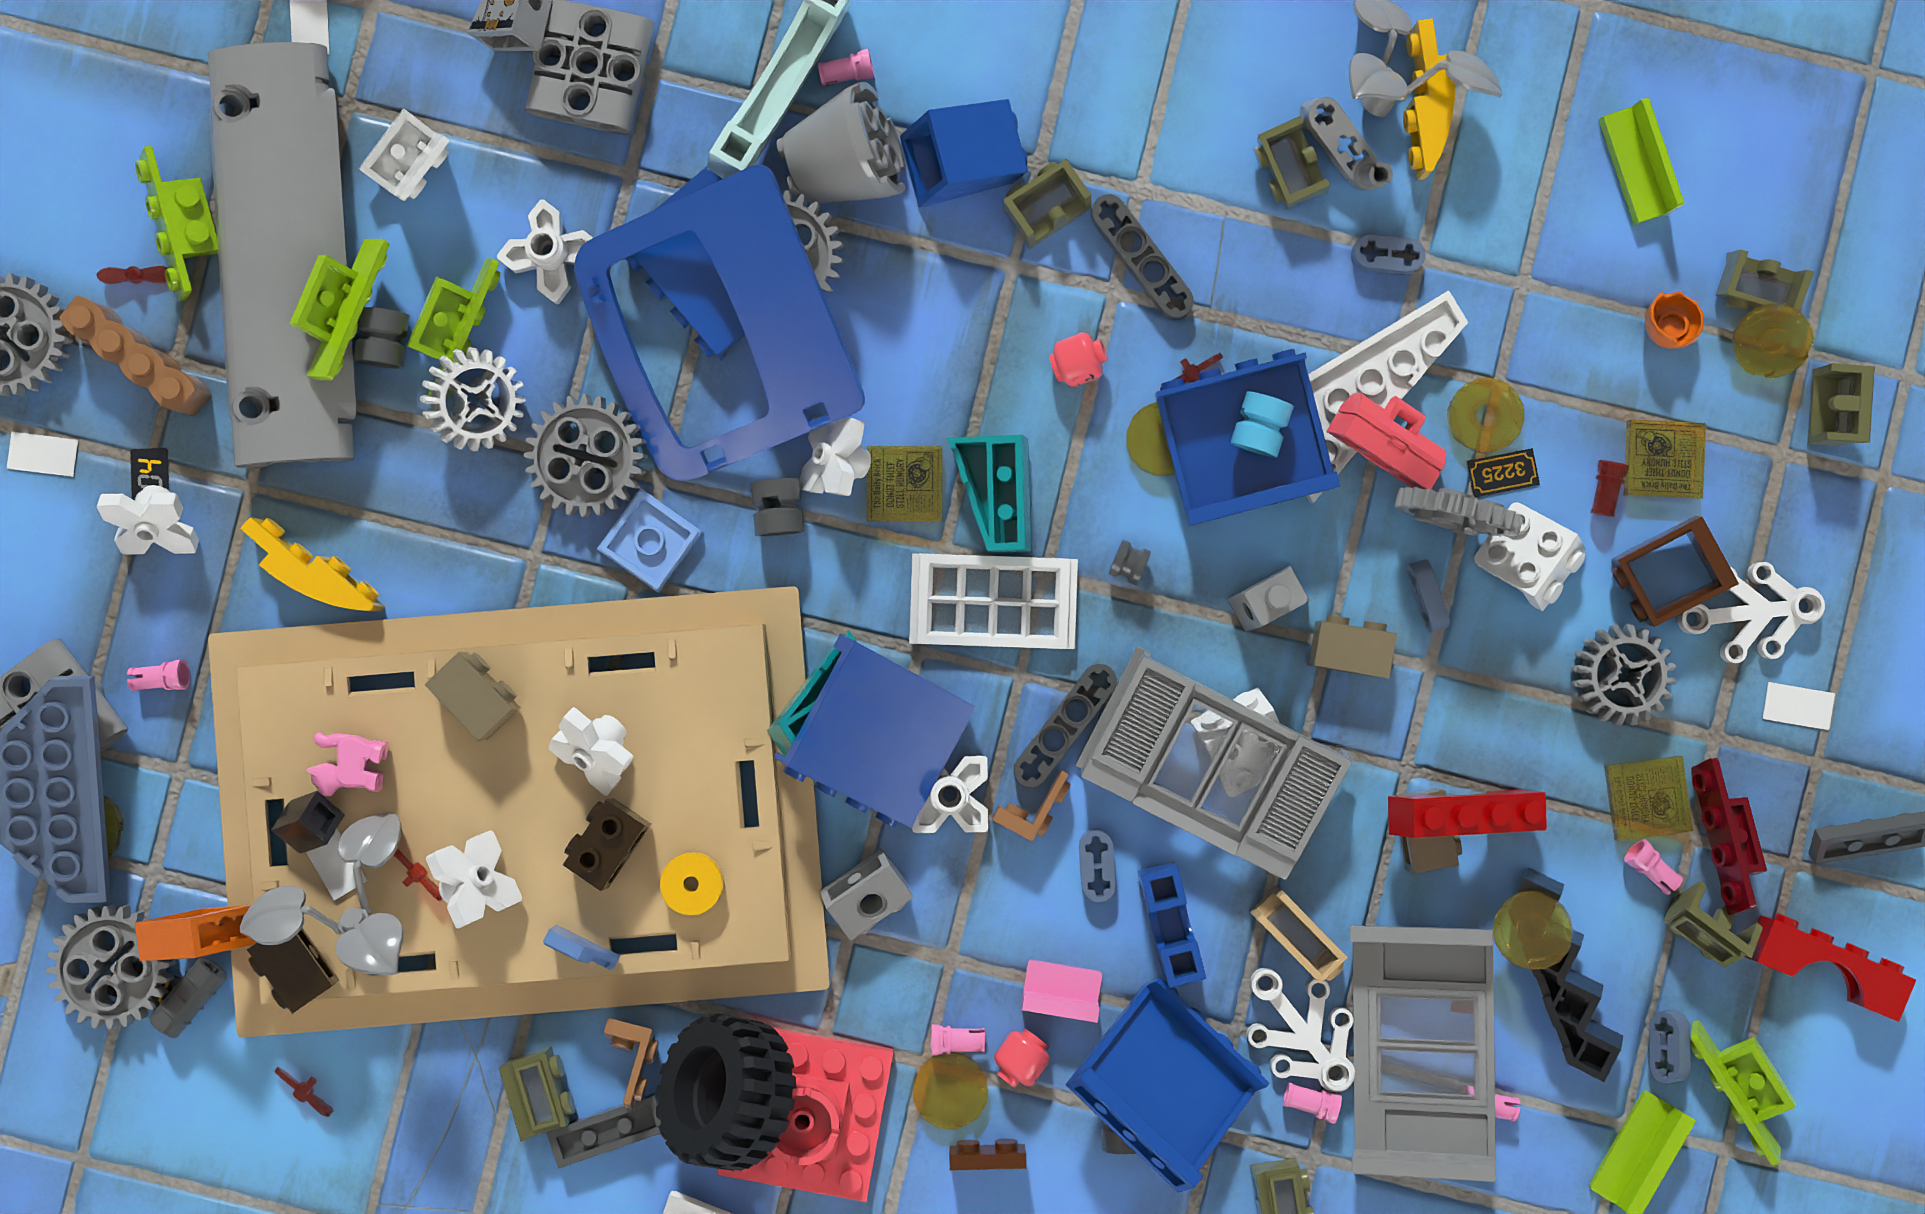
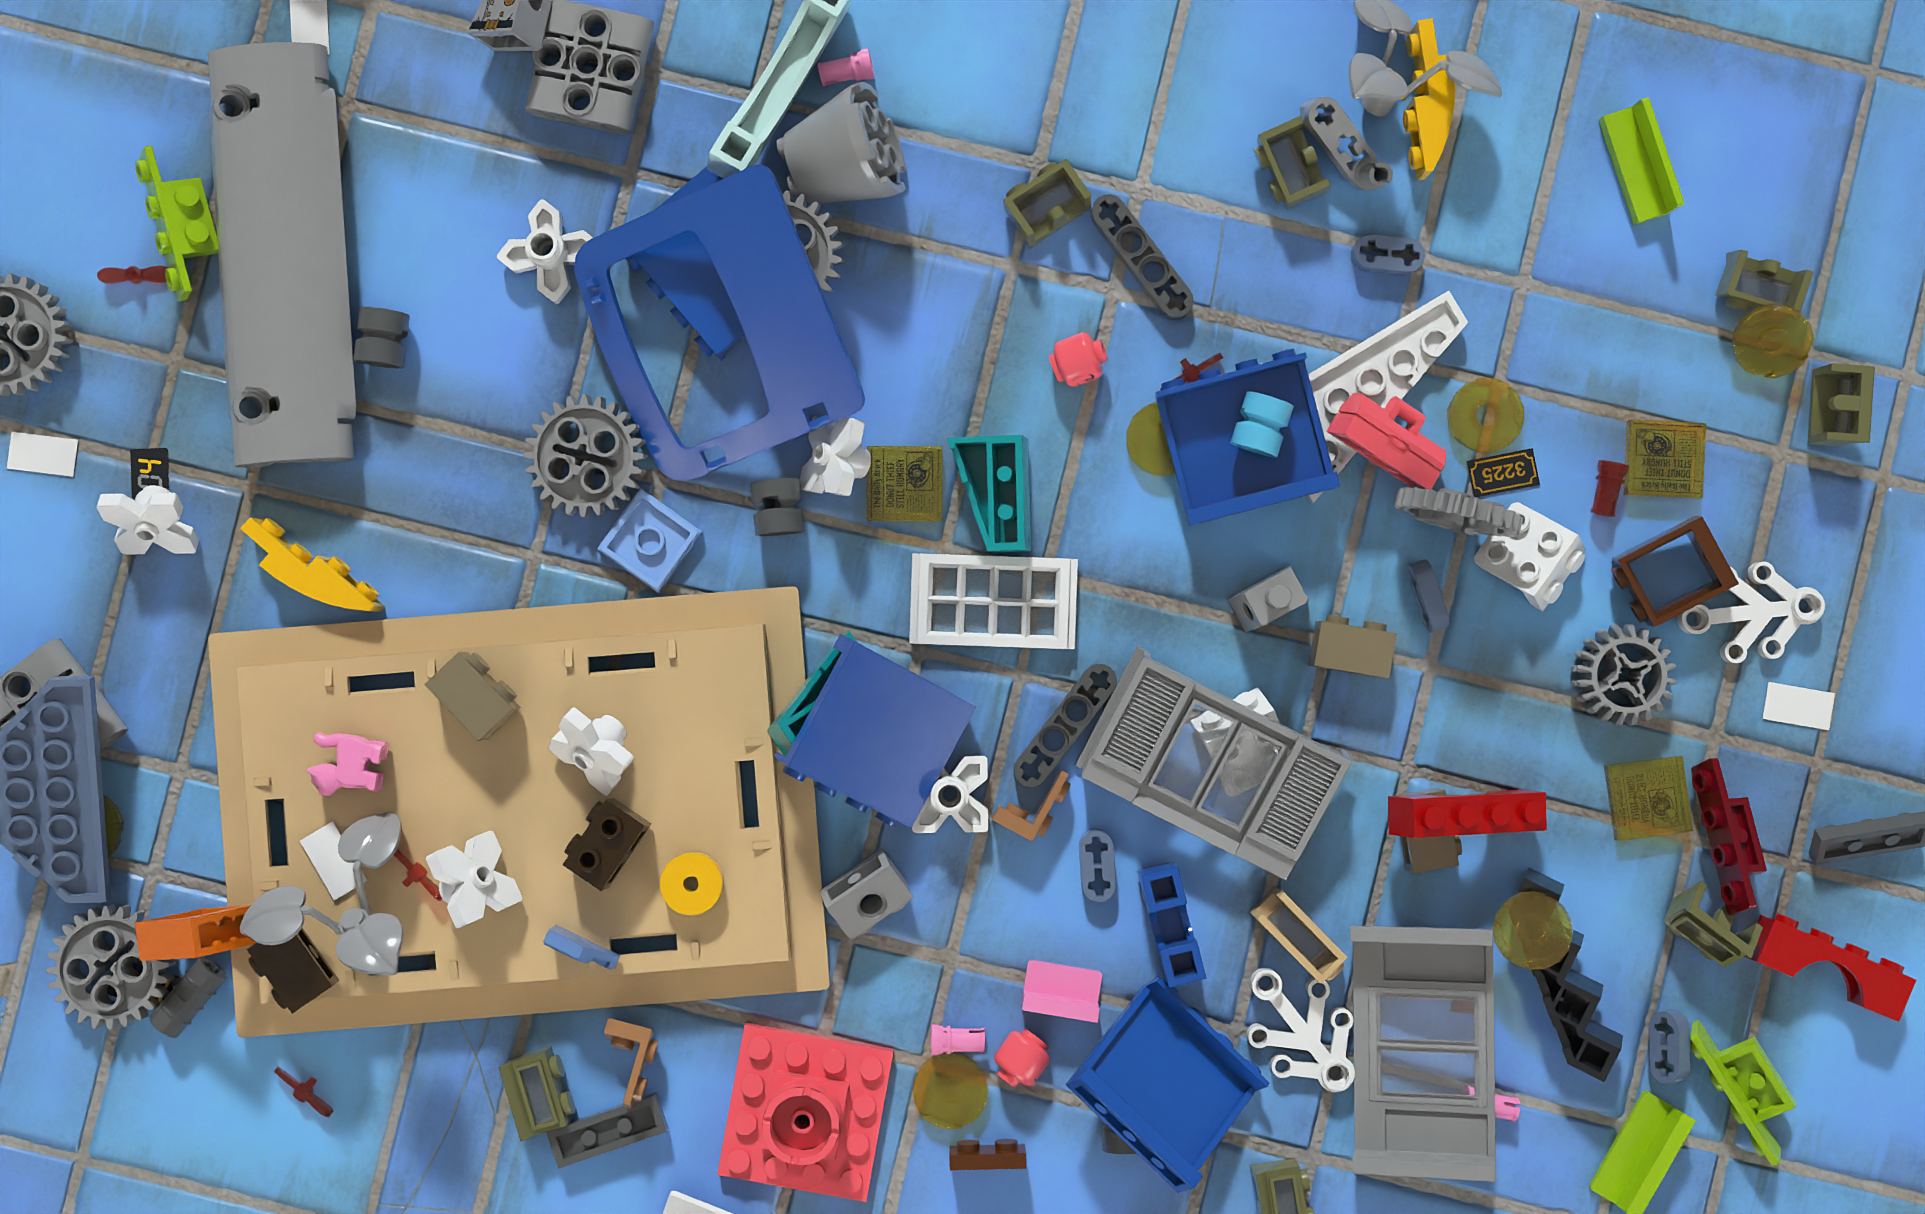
(135, 356): medium nougat brick -> none
(166, 676): bright pink pin -> none
(308, 822): black panel -> none
(335, 302): lime bracket -> none
(405, 156): white bracket -> none
(450, 315): lime bracket -> none
(462, 412): white gear -> none
(725, 1092): black tyre -> none
(963, 151): blue slope -> none
(1129, 562): dark grey wheel -> none
(1322, 1104): bright pink pin -> none
(1648, 861): bright pink pin -> none
(1673, 320): orange hair -> none

